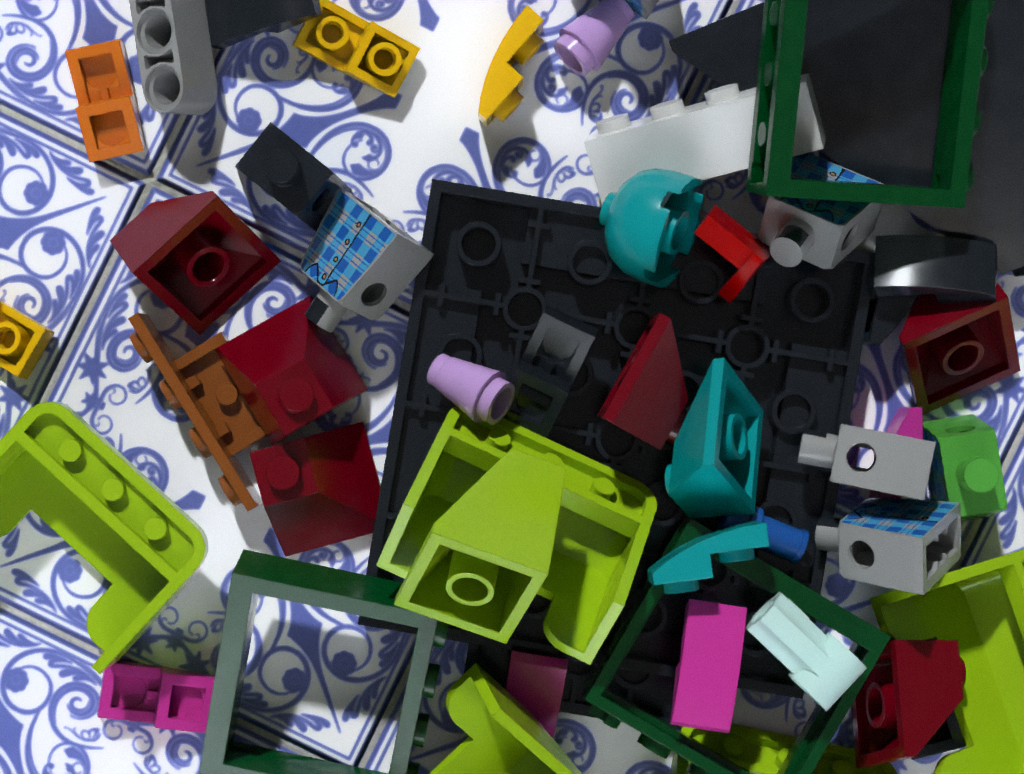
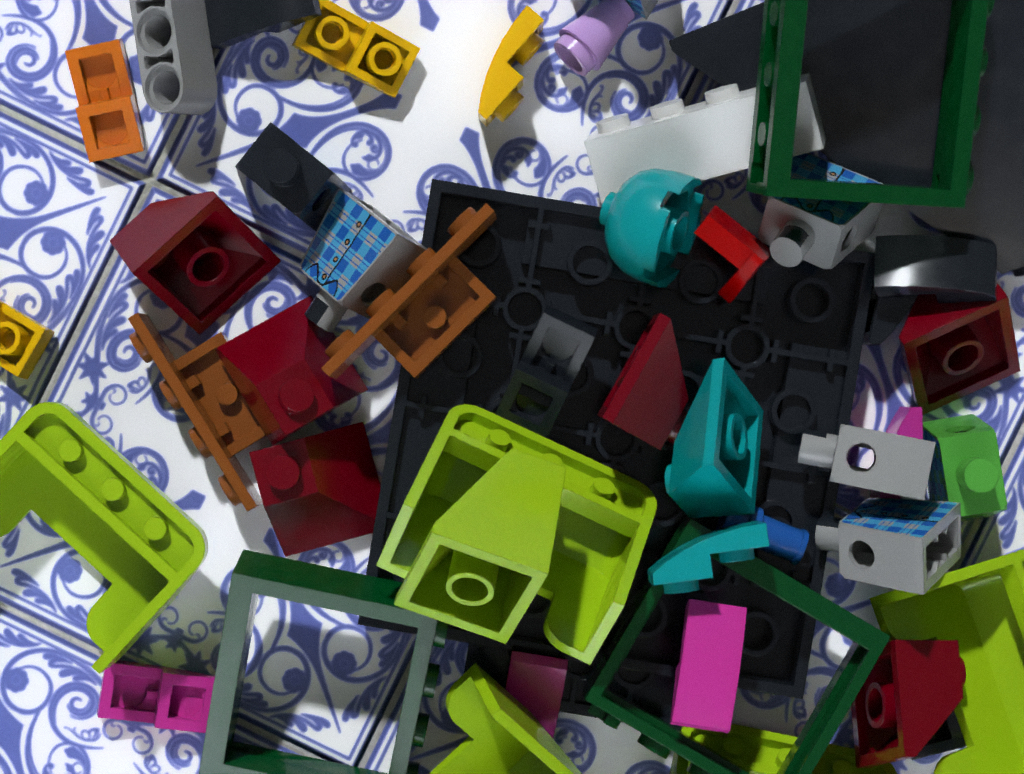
(427, 310): none -> dark orange bracket
(473, 388): lavender cone -> none
(815, 660): light aqua piece -> none

